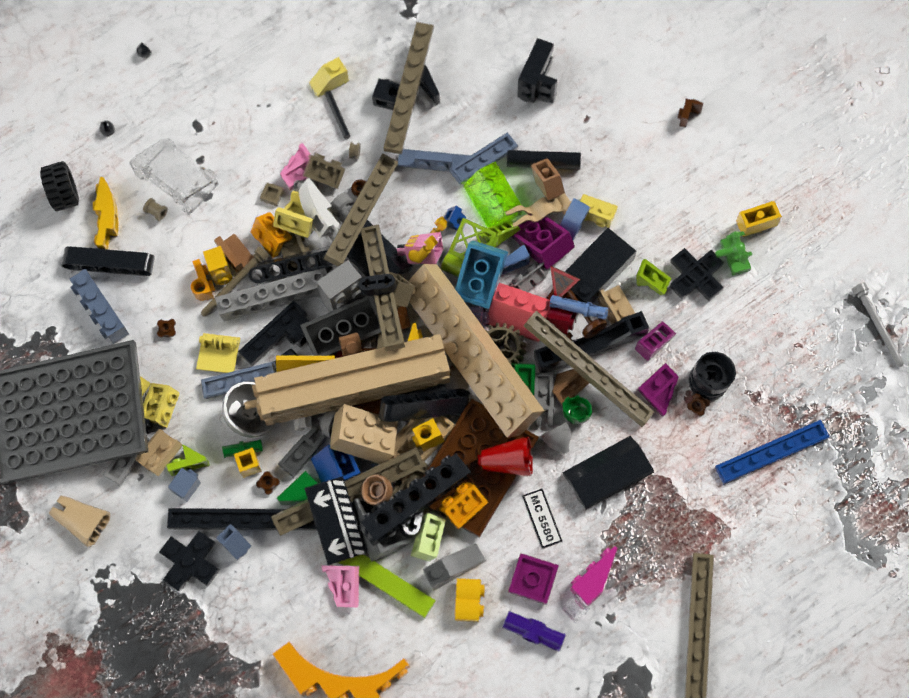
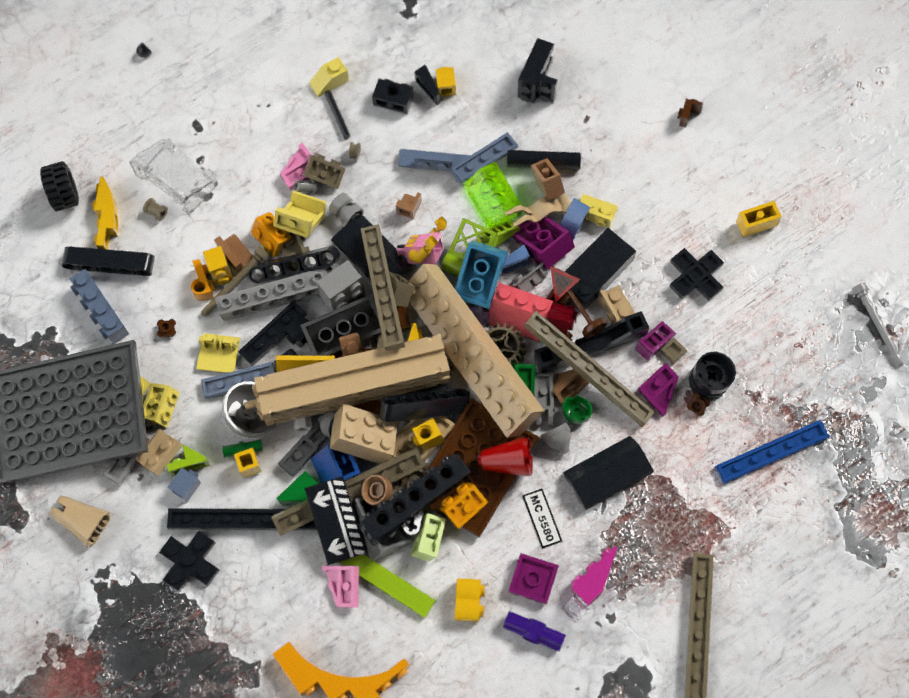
(110, 126): black hinge -> none
(234, 542): sand blue brick -> none
(261, 483): reddish brown plate -> none
(272, 194): dark tan tile -> none
(317, 208): white slope -> none
(357, 184): reddish brown plate -> none
(361, 210): dark tan plate -> none
(377, 284): black beam -> none
(408, 88): dark tan plate -> none
(408, 205): none -> medium nougat panel
(446, 81): none -> yellow brick
(452, 215): blue tile -> none
(453, 566): slope -> none
(587, 309): medium blue pin -> none
(652, 277): lime slope -> none
(673, 351): none -> dark tan tile
(735, 253): bright green piece -> none

